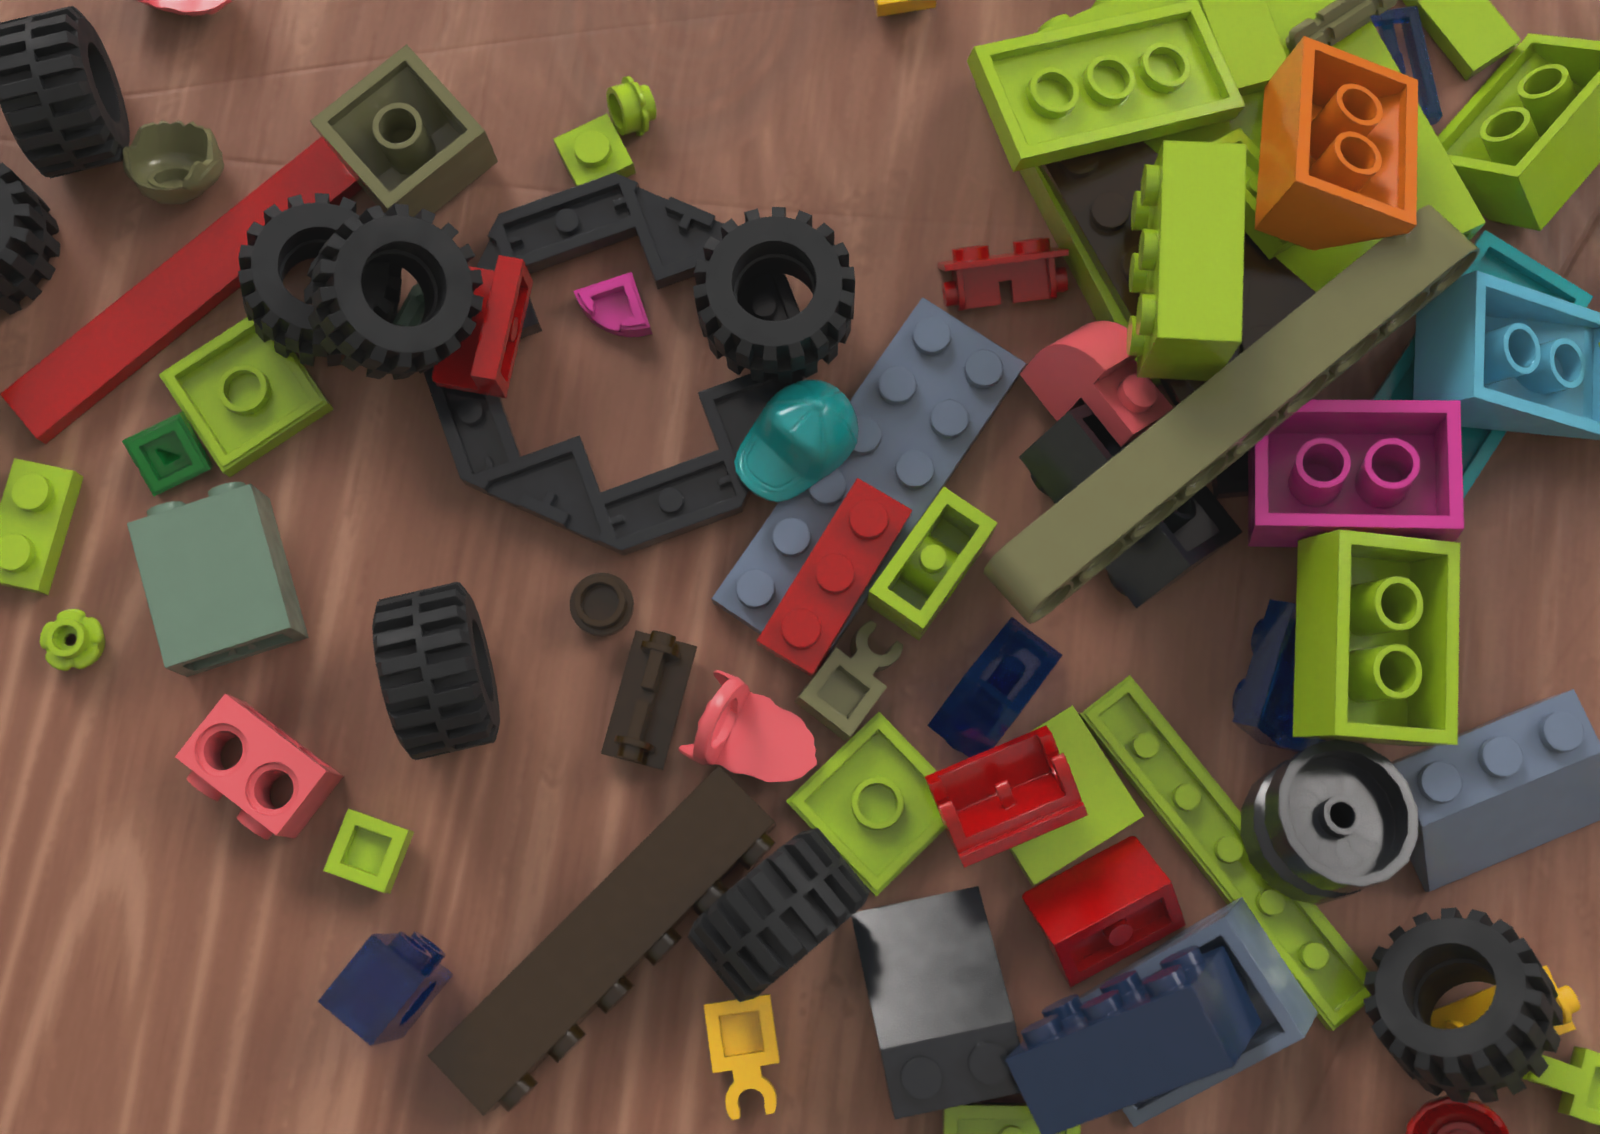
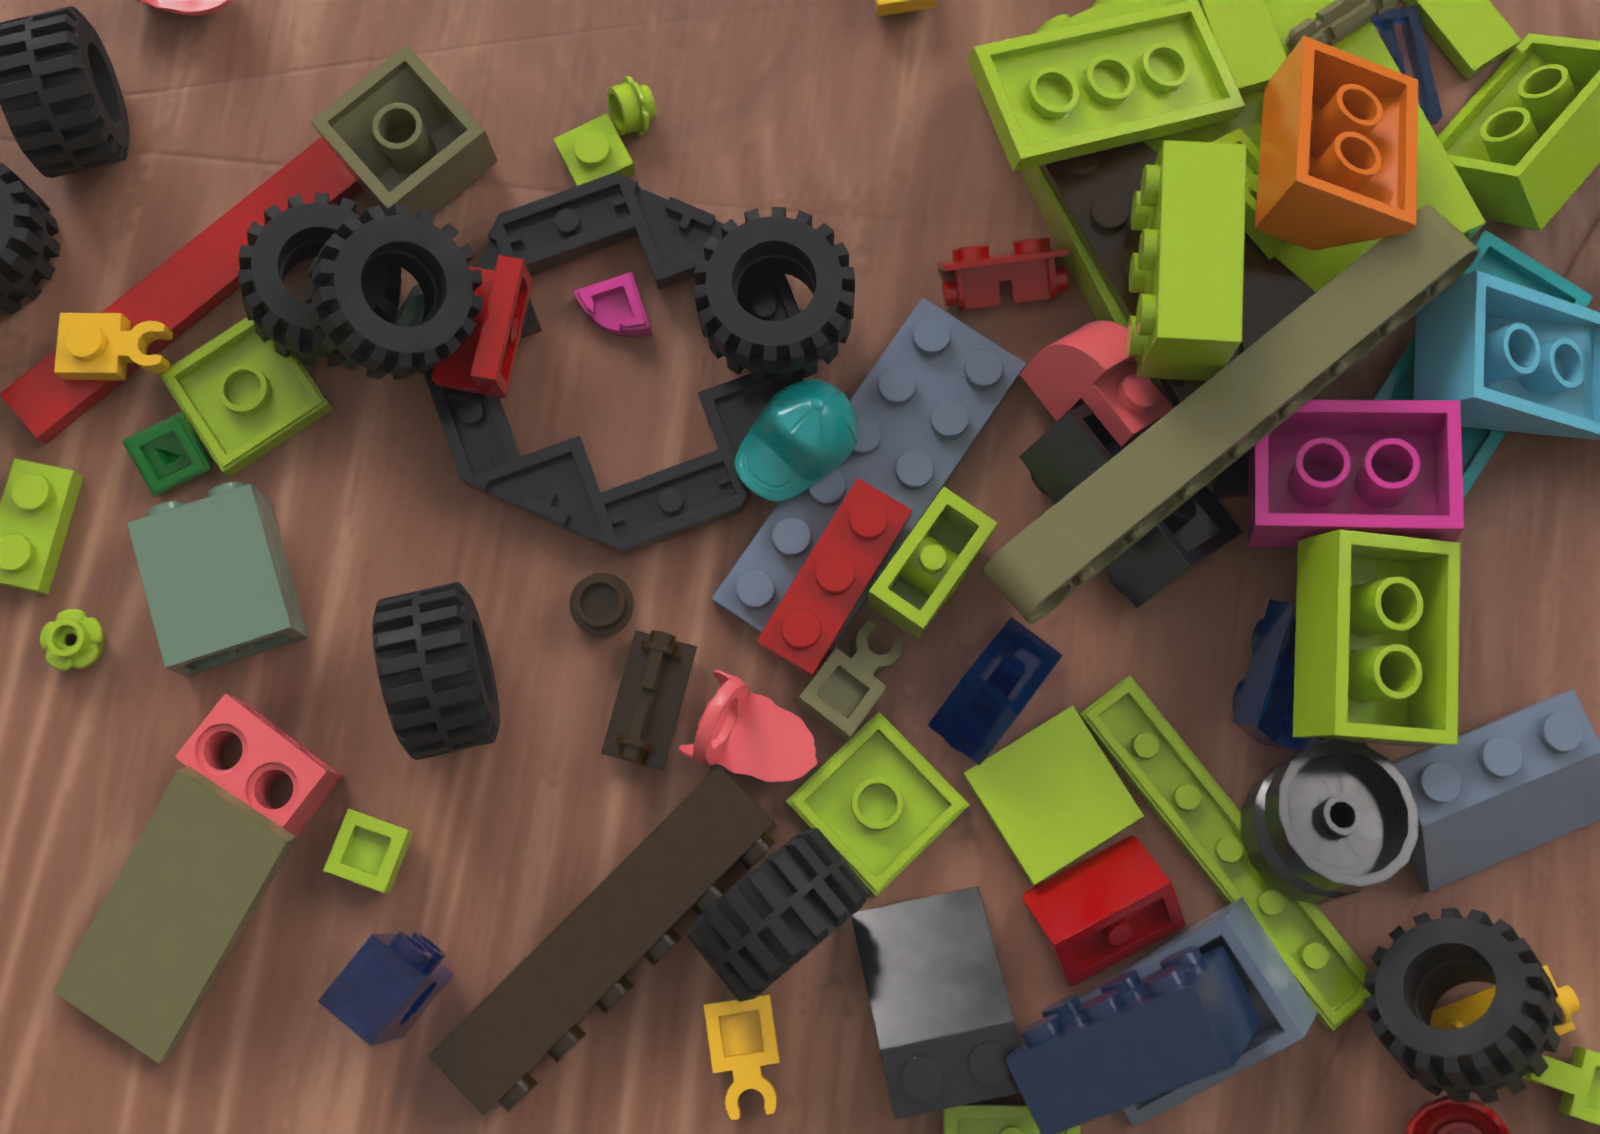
(102, 345): none -> yellow plate
(173, 161): olive hair -> none
(174, 914): none -> olive tile
(1006, 796): red hinge -> none

